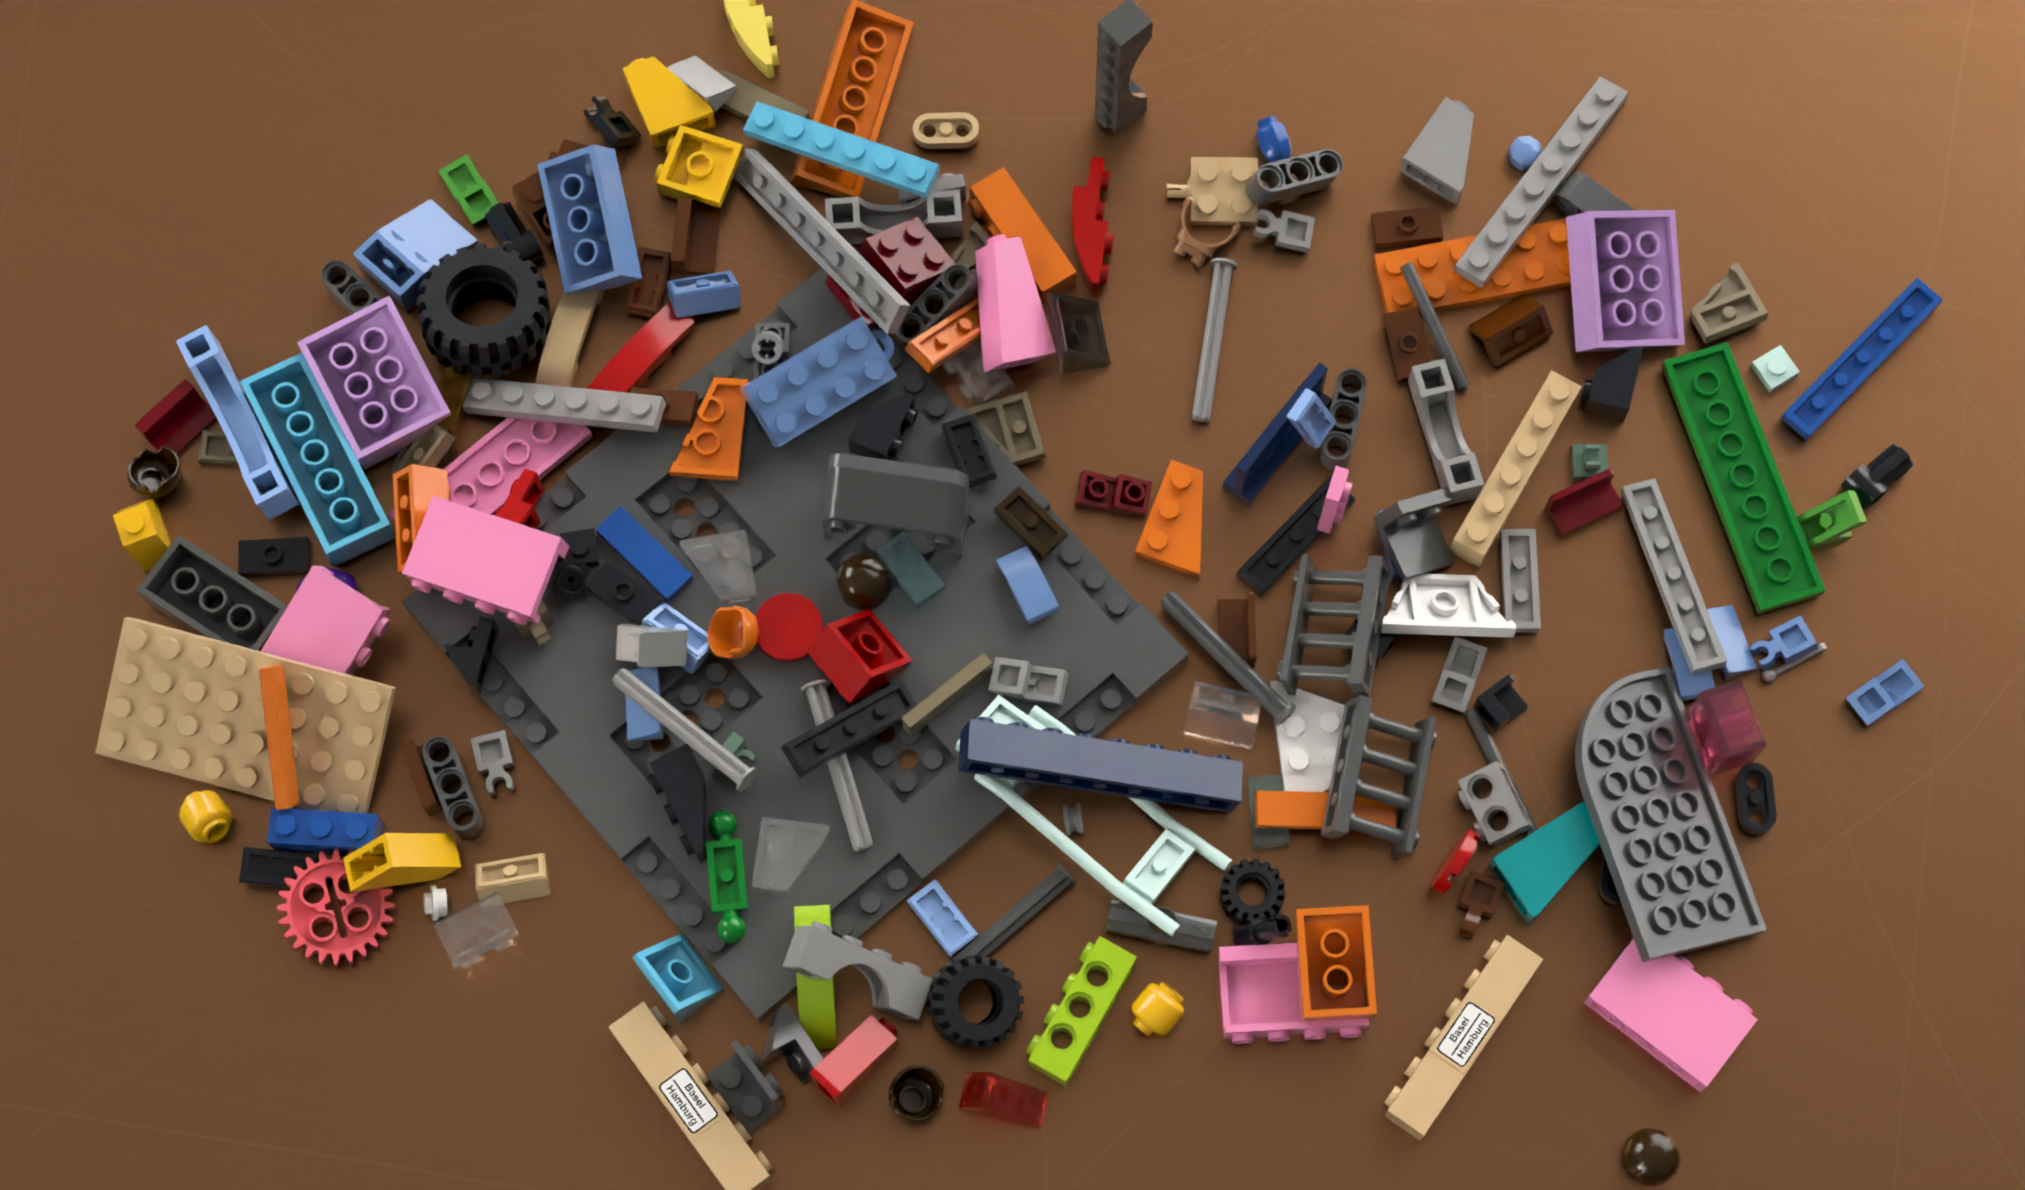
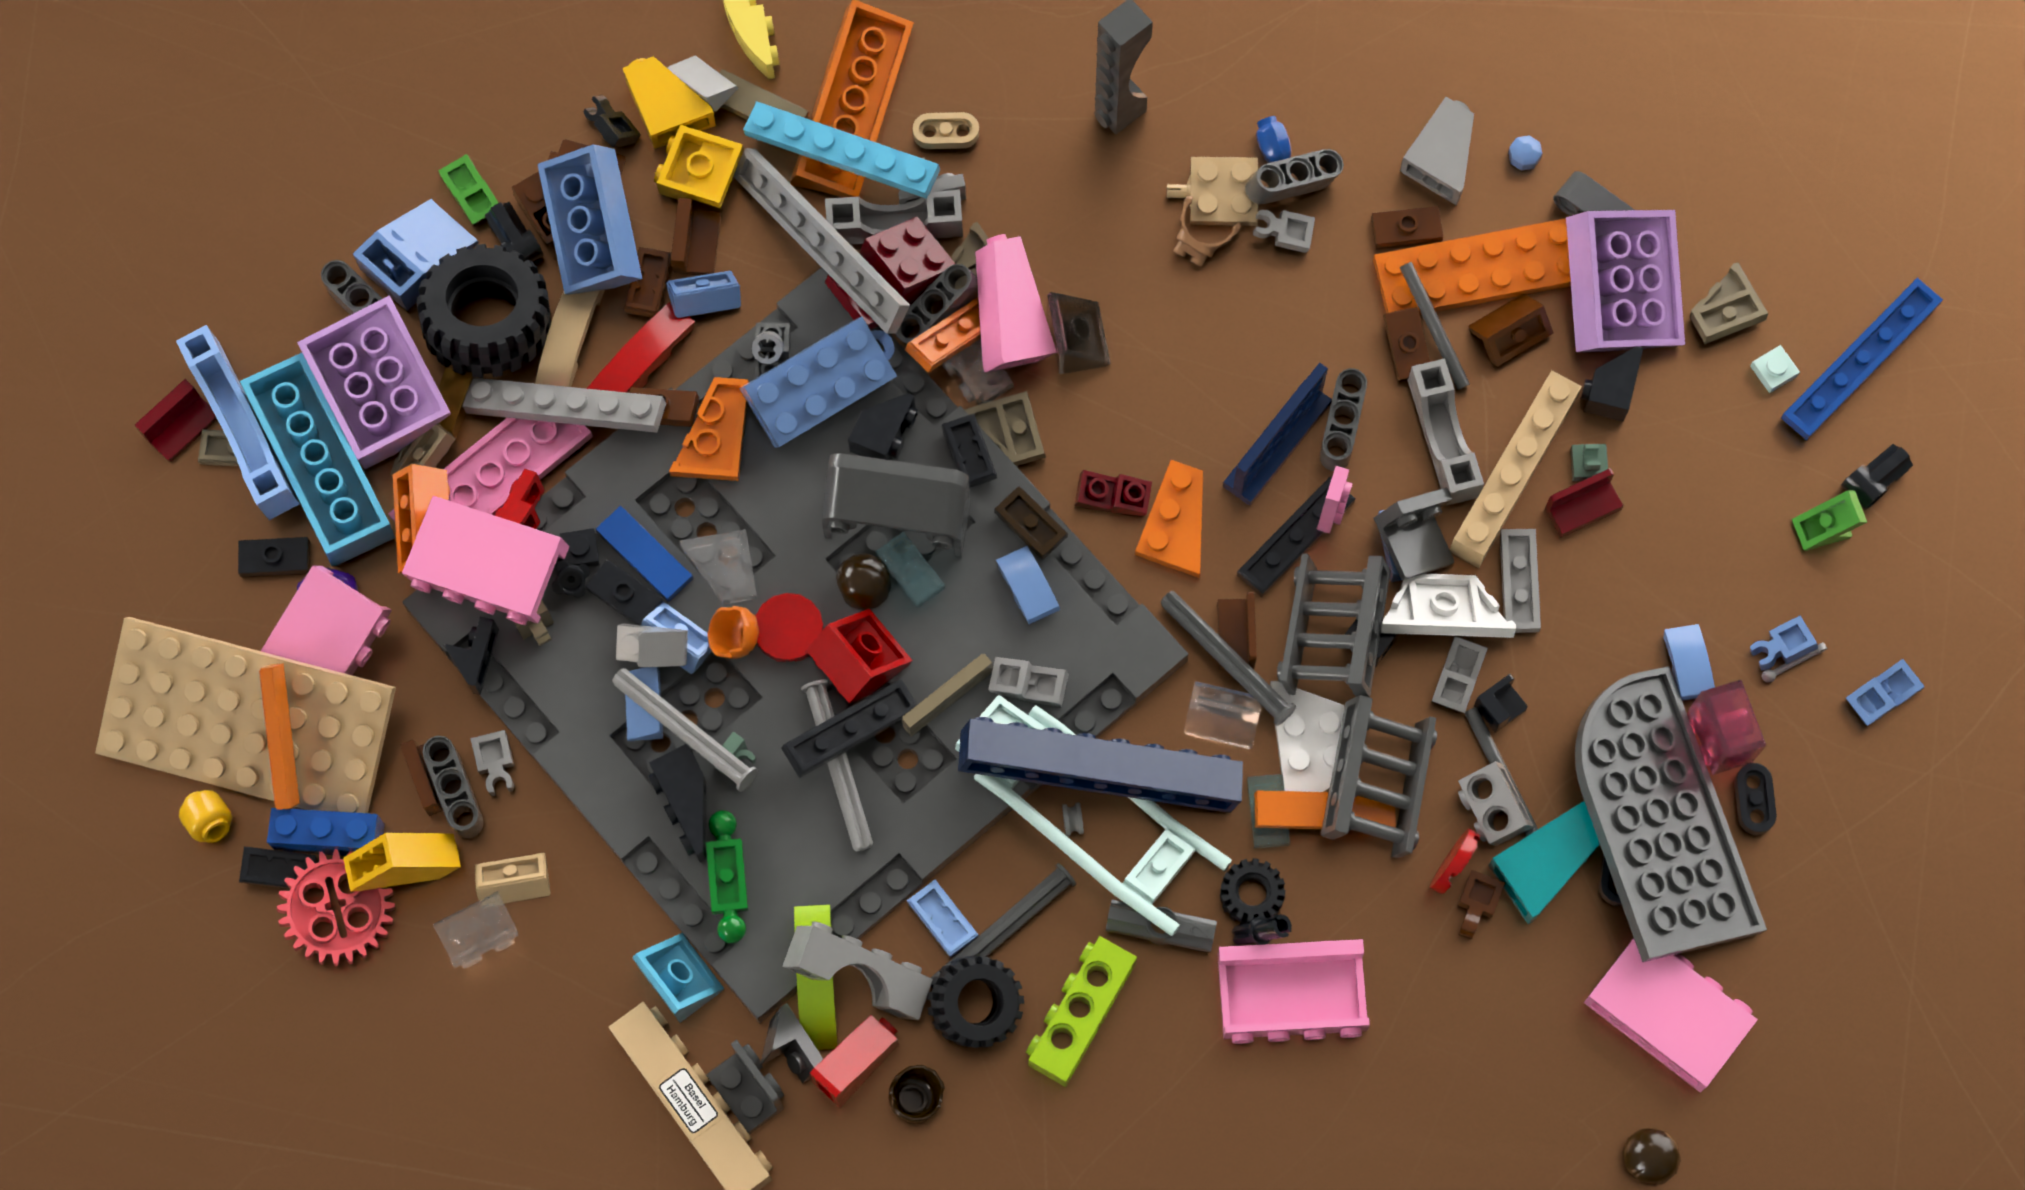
(143, 532): yellow slope -> none
(154, 472): dark brown hair -> none
(210, 597): dark grey brick -> none
(435, 902): white plate -> none
(785, 852): clear wing -> none
(1003, 1097): clear red bracket -> none
(1009, 213): orange brick -> none
(1088, 228): red slope -> none
(1157, 1009): yellow head -> none
(1212, 338): light grey axle -> none
(1311, 418): light blue plate -> none
(1335, 963): orange slope -> none
(1463, 1037): tan brick -> none
(1540, 182): light grey plate -> none
(1673, 576): light grey plate -> none
(1732, 641): slope -> none
(1743, 478): green plate -> none

